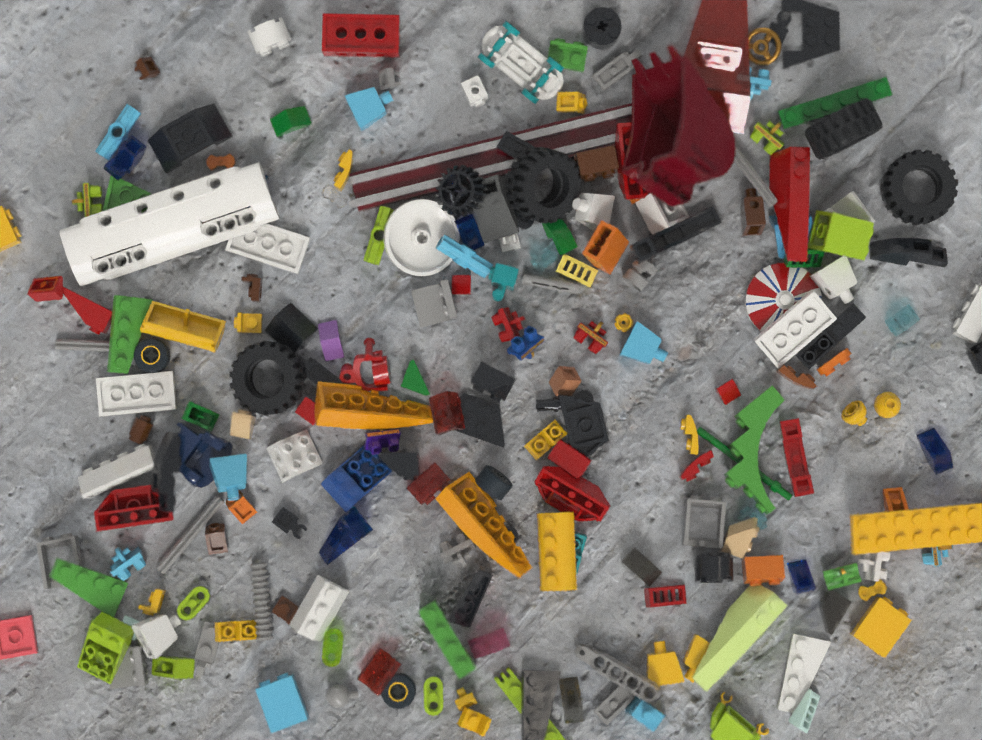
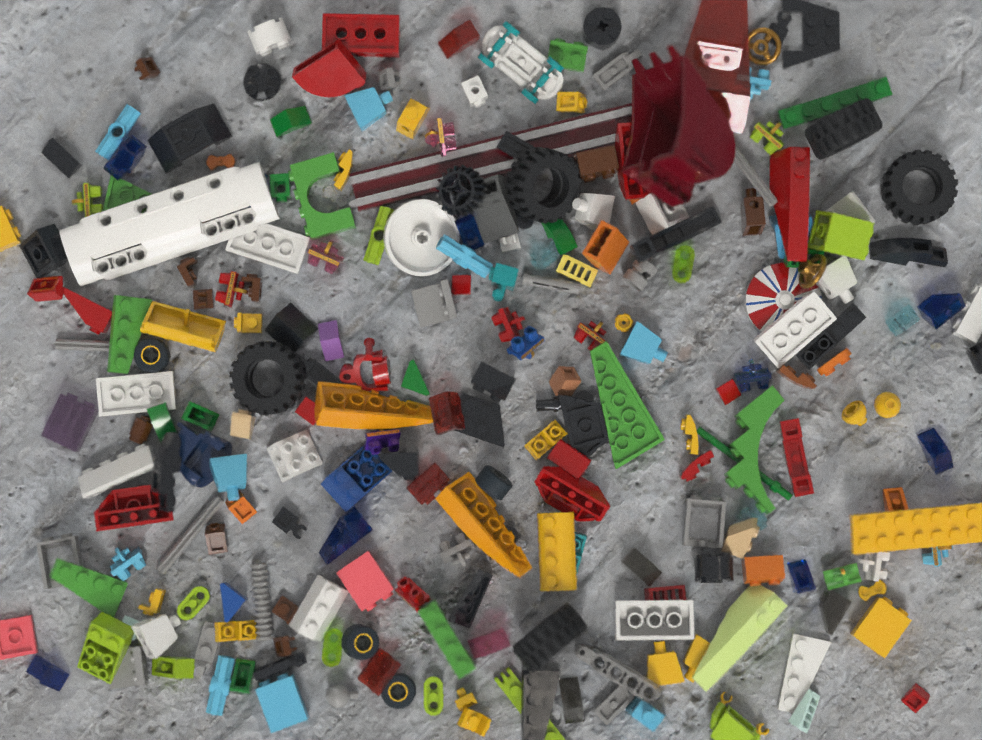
(44, 250): none -> black slope
(47, 673): none -> clear blue slope
(61, 158): none -> black slope
(70, 422): none -> clear purple brick
(161, 420): none -> green slope
(188, 275): none -> reddish brown bracket
(203, 299): none -> reddish brown tile
(220, 685): none -> medium azure piece
(228, 297): none -> red hips
(231, 601): none -> blue slope
(243, 676): none -> green slope
(262, 82): none -> black dish
(276, 181): none -> green brick
(281, 666): none -> black hinge
(282, 646): none -> reddish brown tile
(304, 176): none -> bright green arch
(326, 253): none -> clear pink hips
(330, 72): none -> red brick
(364, 647): none -> black wheel
(366, 581): none -> coral brick
(412, 118): none -> yellow torso
(412, 593): none -> red hips
(434, 137): none -> clear pink hips
(459, 39): none -> clear red slope
(550, 637): none -> black tyre
(625, 415): none -> bright green wing
(654, 620): none -> white slope
(684, 265): none -> clear neon green plate
(752, 373): none -> clear blue hips
(809, 269): none -> pearl gold piece
(916, 698): none -> red slope
(940, 308): none -> clear blue slope

